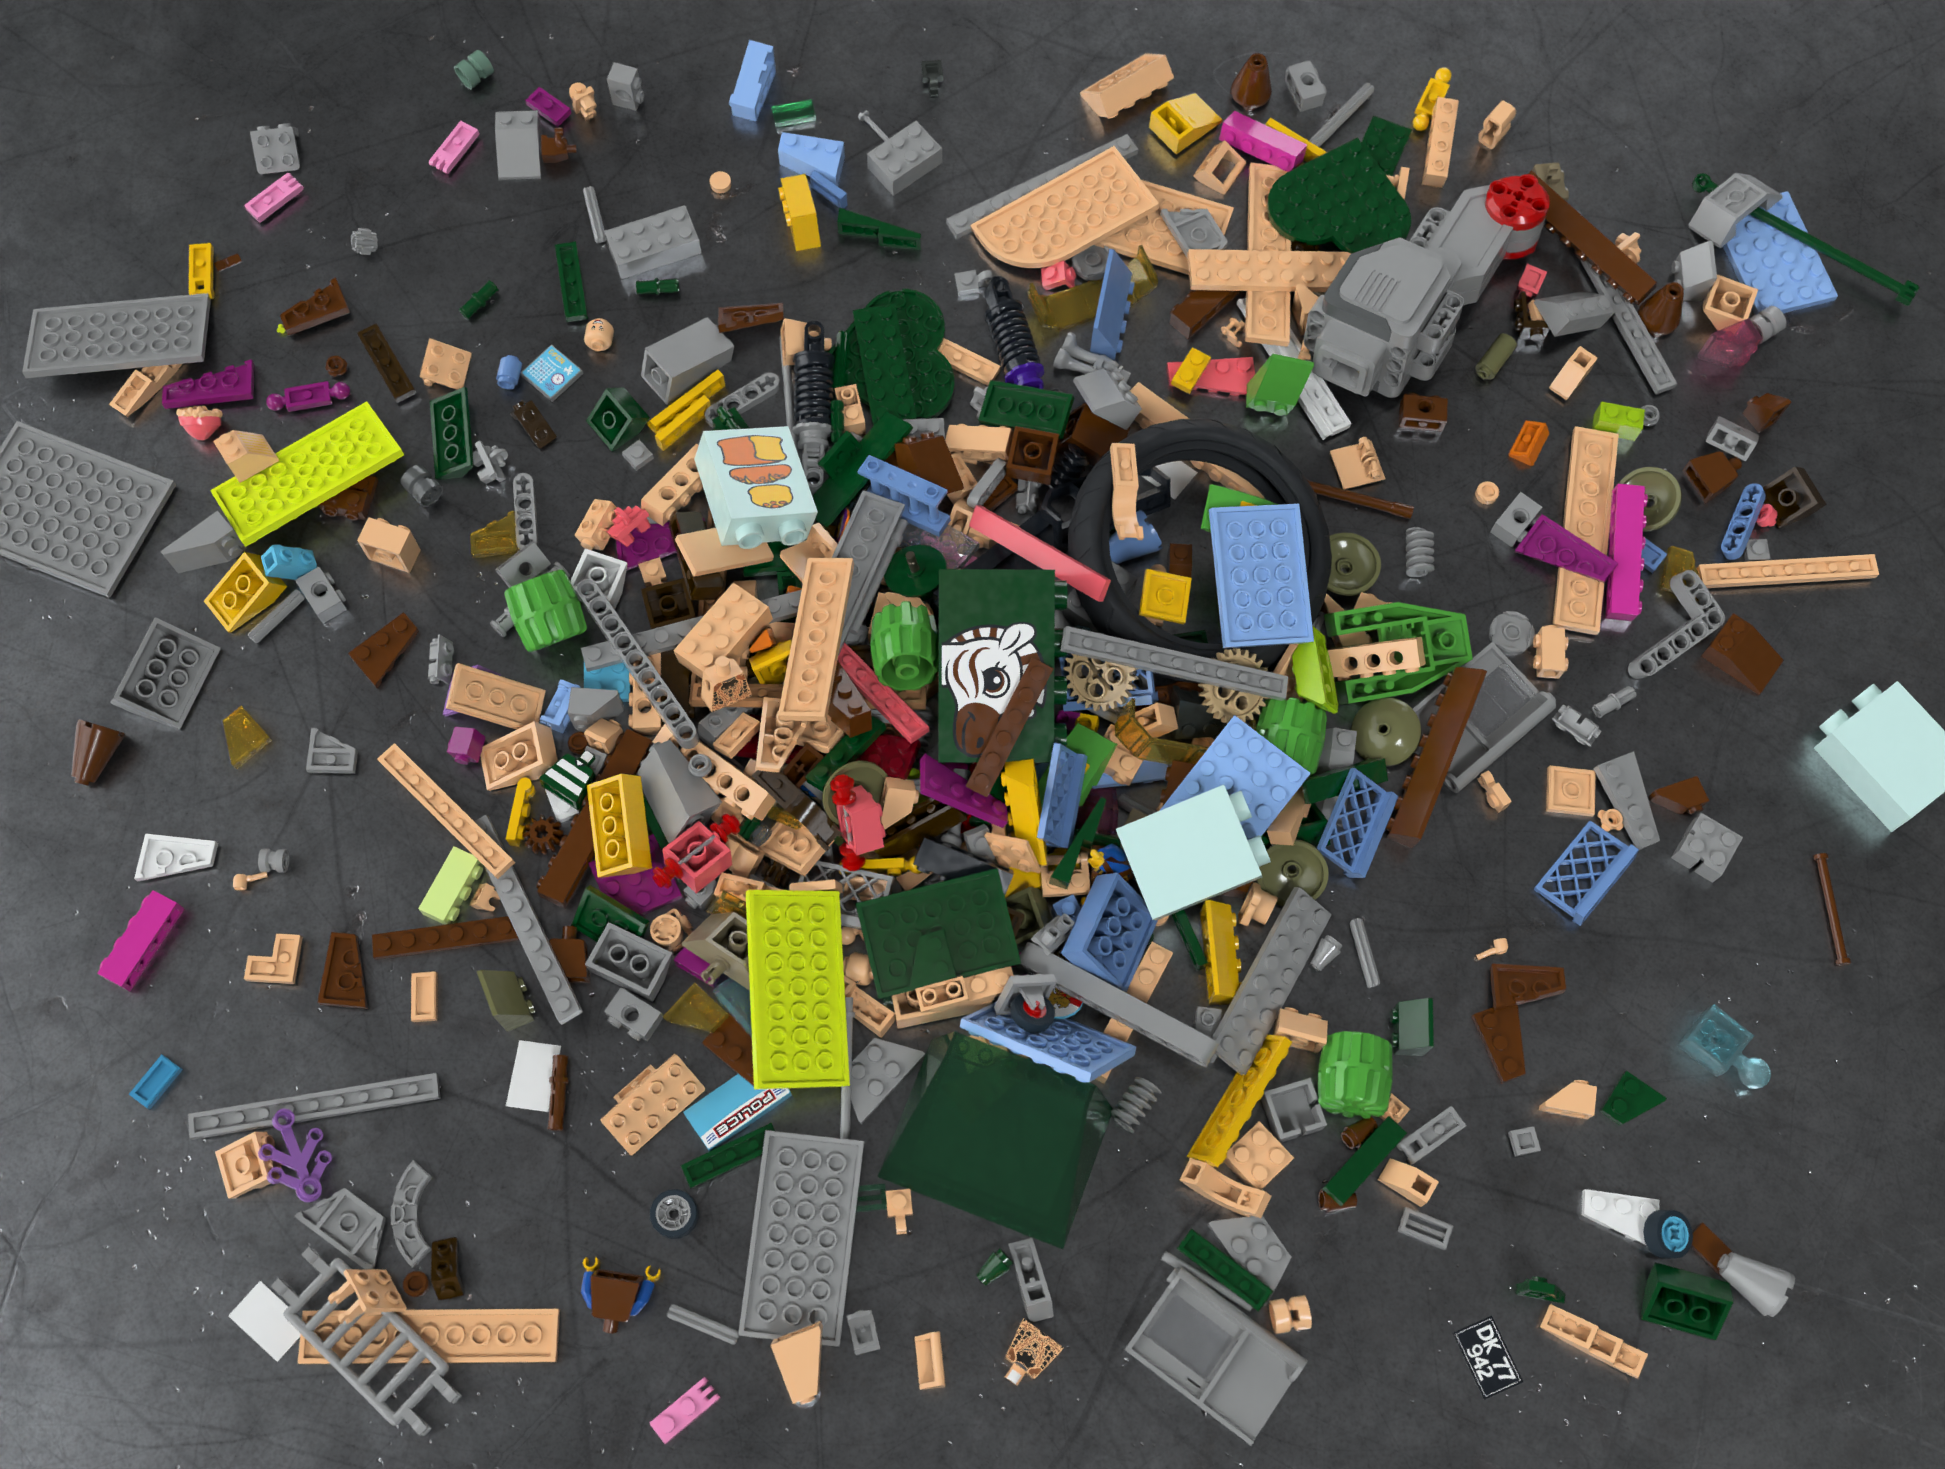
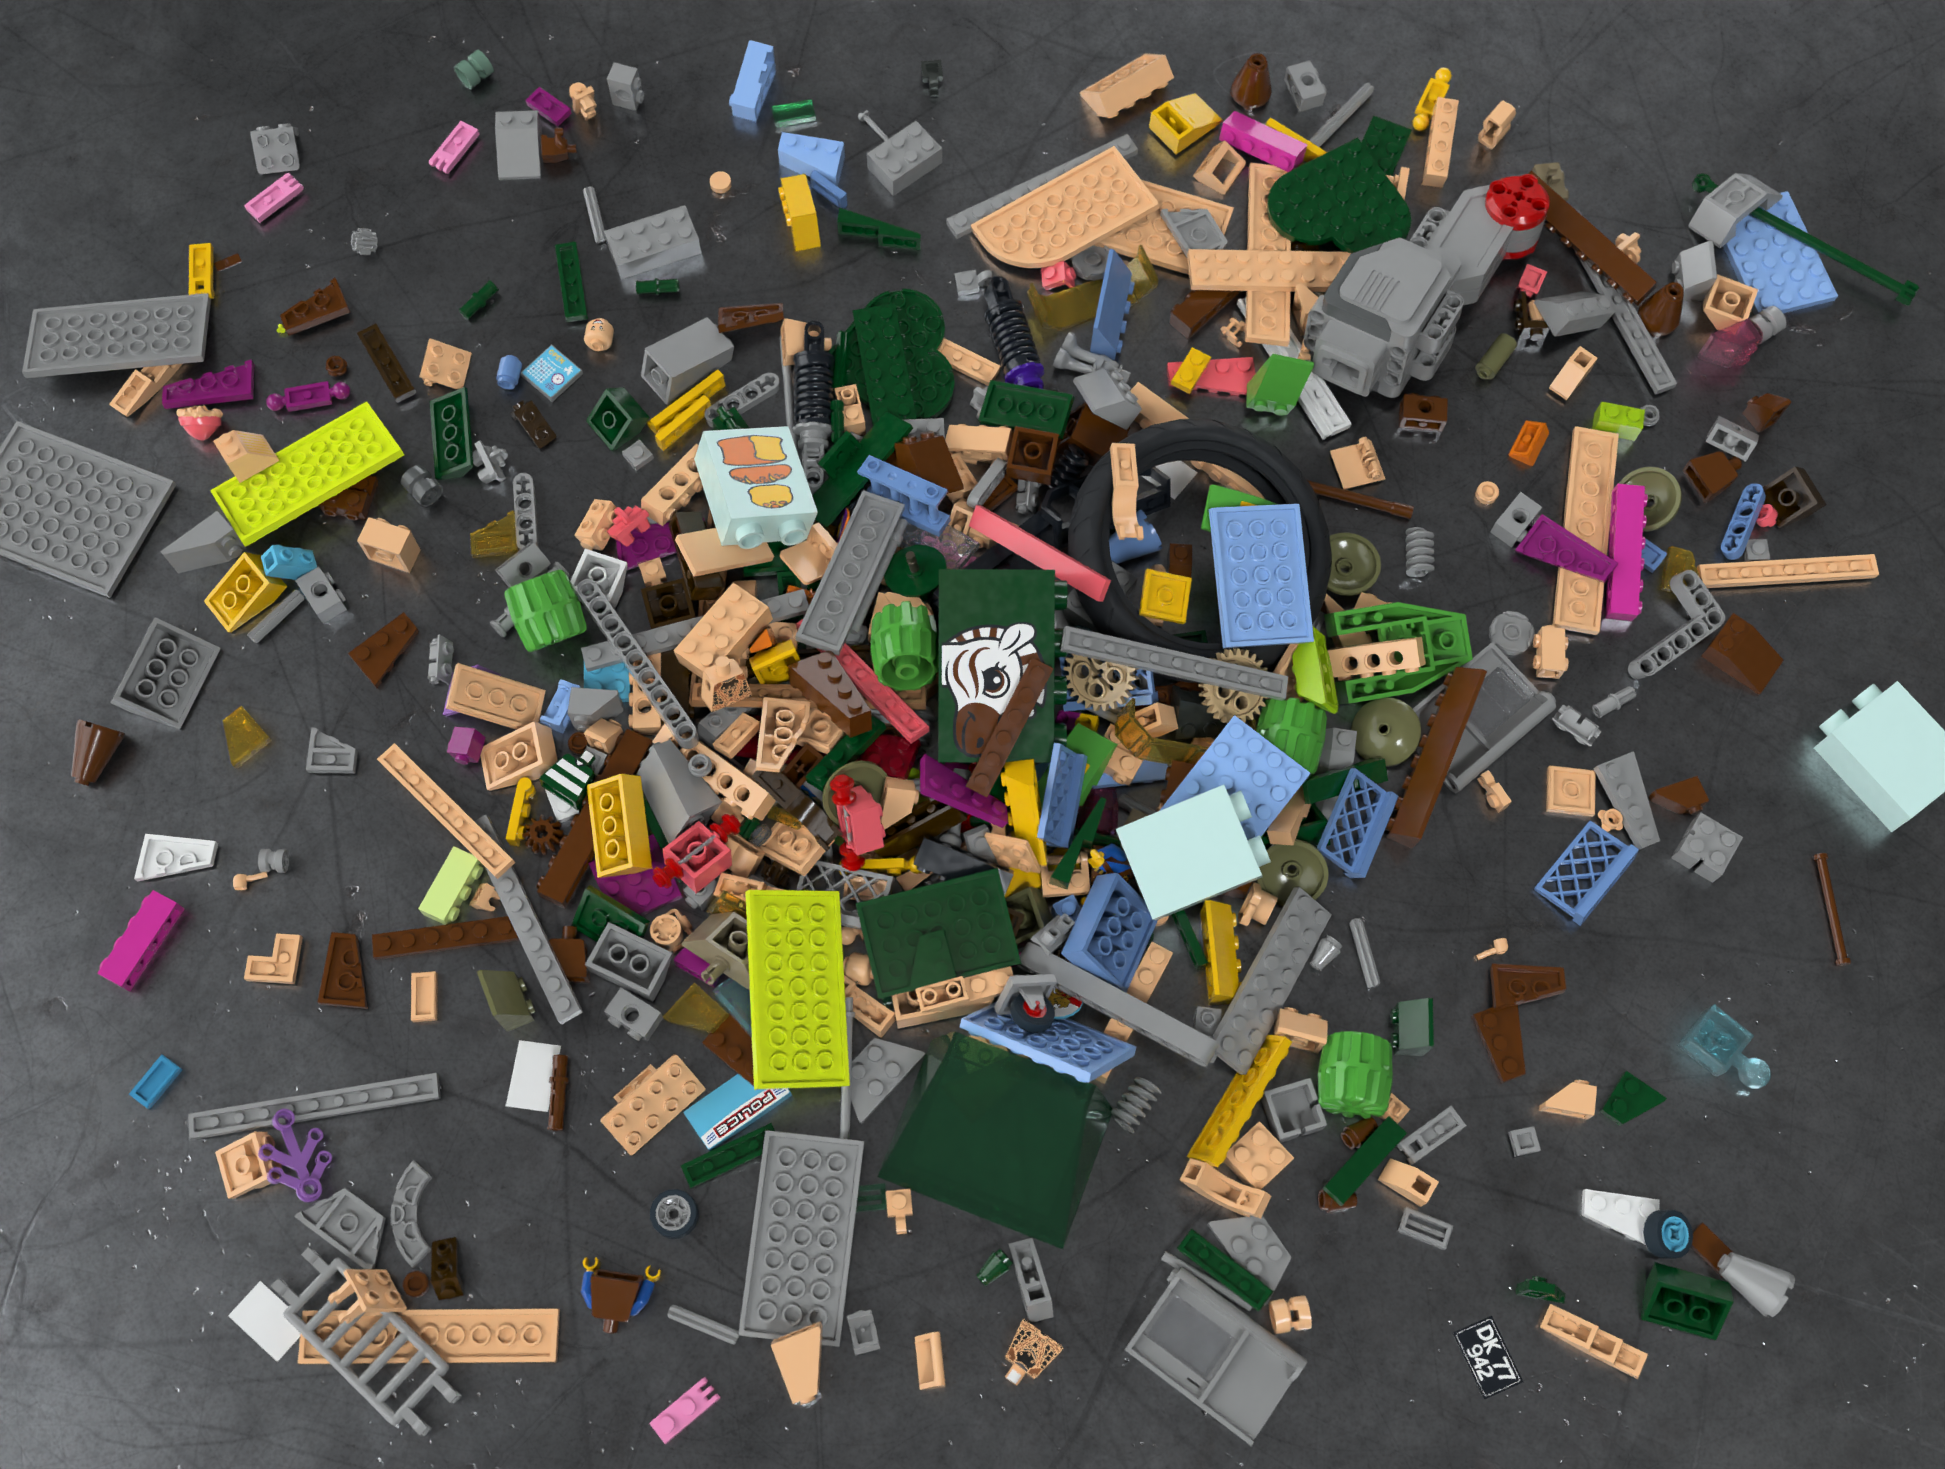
(816, 640): light nougat plate -> none
(824, 885): light nougat tile -> none

